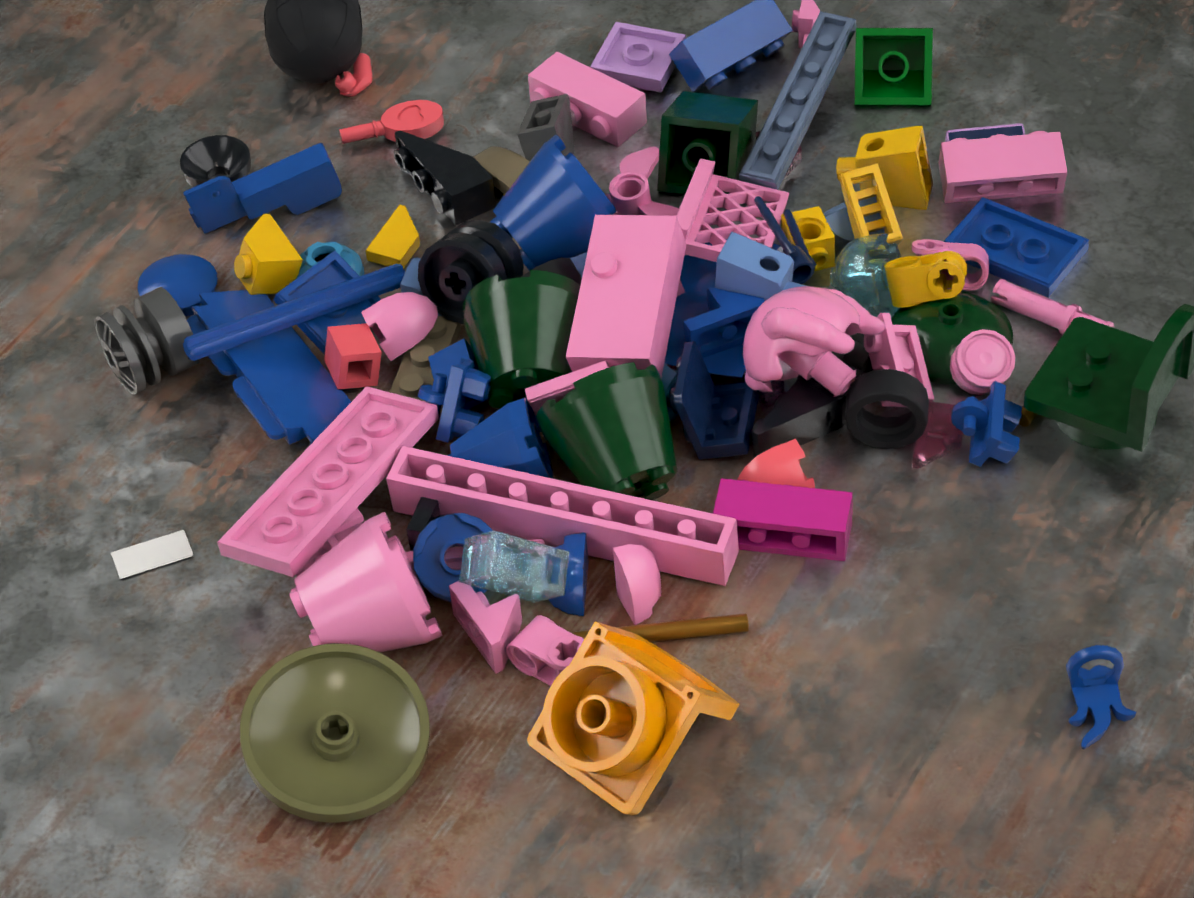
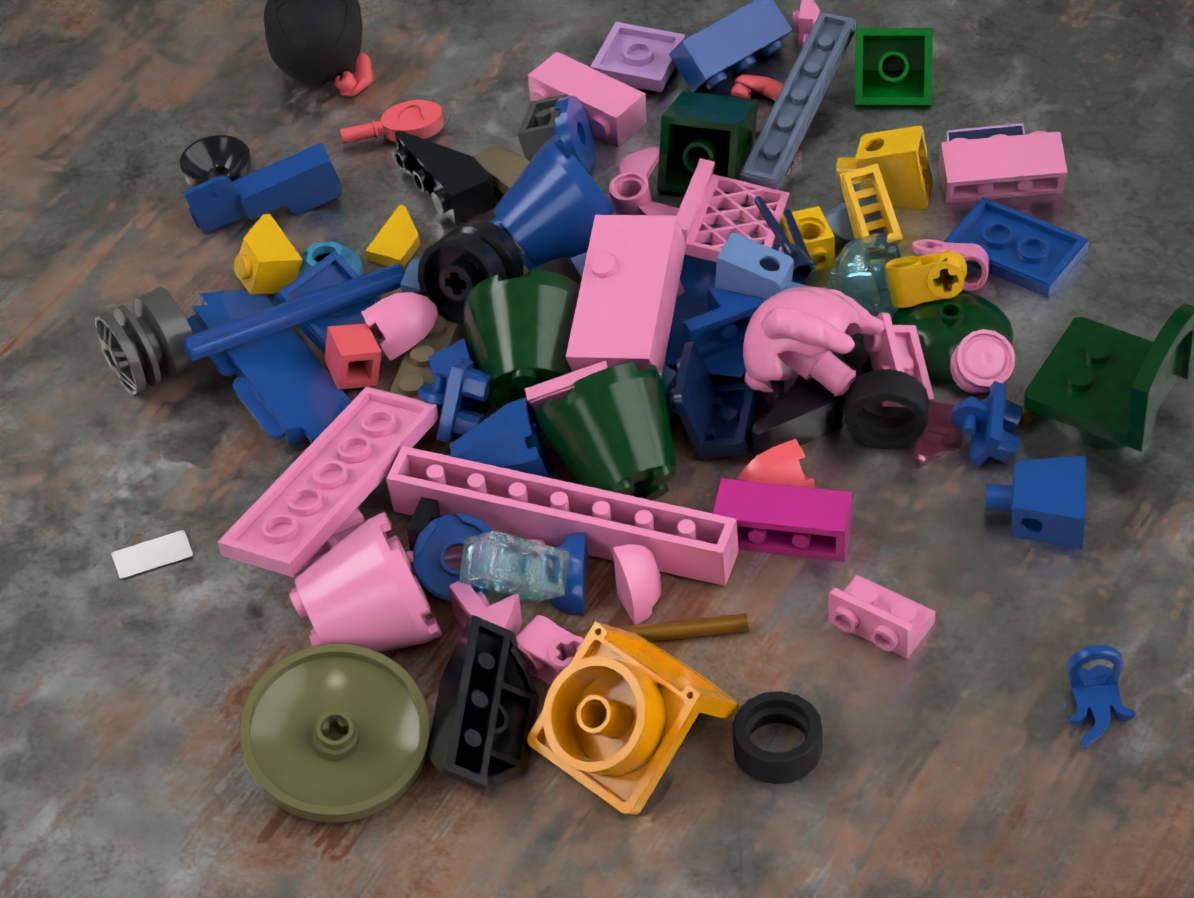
(182, 277): blue dish -> none
(484, 709): none -> black wedge
(575, 131): none -> blue tile
(758, 84): none -> coral arm
(777, 766): none -> black tyre
(880, 616): none -> bright pink bracket
(1038, 306): bright pink pin -> none
(1044, 500): none -> blue torso

